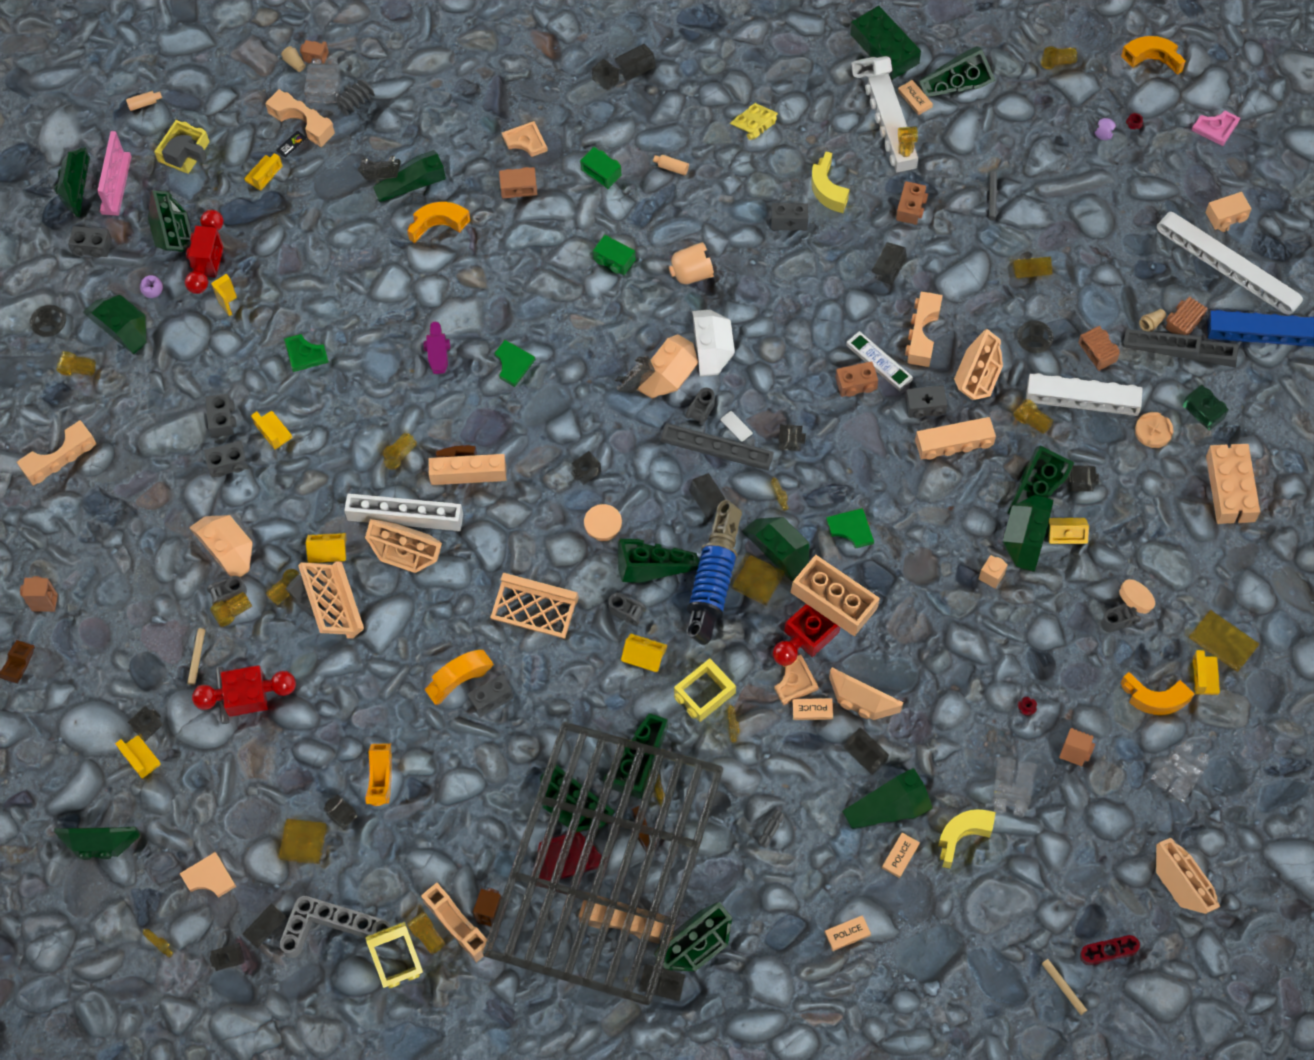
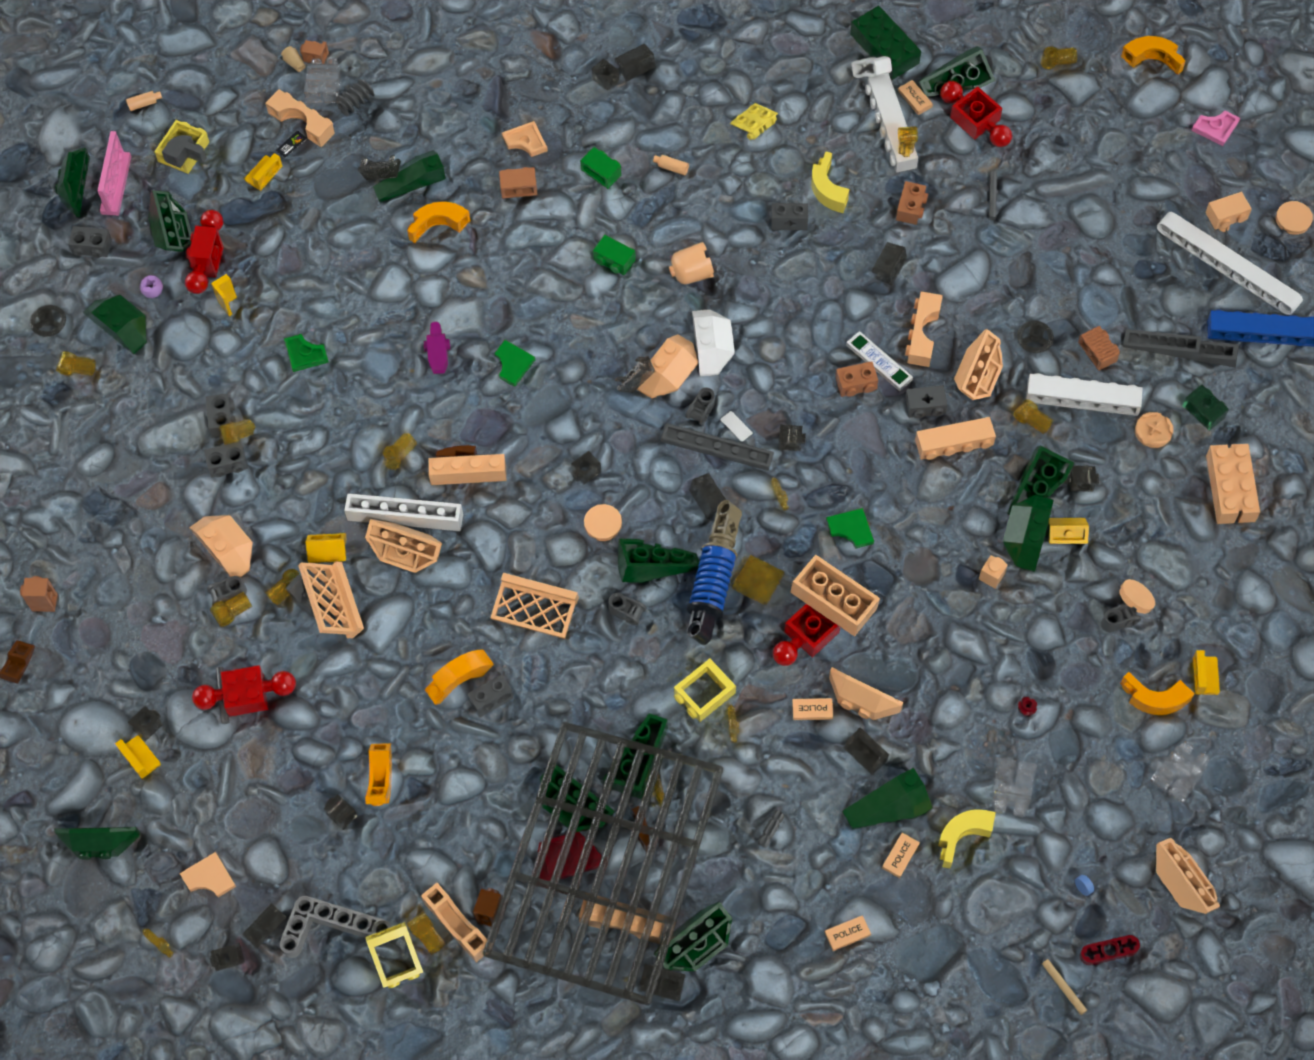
(38, 467): light nougat arch -> none
(196, 656): tan bar -> none
(235, 431): none -> clear yellow piece
(271, 429): yellow panel -> none
(303, 841): clear yellow plate -> none
(643, 652): yellow panel -> none
(780, 544): dark green wedge -> none
(796, 682): light nougat tile -> none
(976, 113): none -> red brick
(1032, 267): clear yellow slope -> none
(1077, 747): nougat brick -> none
(1084, 885): none -> medium blue tile
(1105, 129): lavender piece -> none
(1137, 118): dark red plate -> none
(1150, 321): tan cone -> none
(1186, 318): nougat brick -> none
(1224, 641): clear yellow piece -> none
(1294, 217): none -> light nougat tile

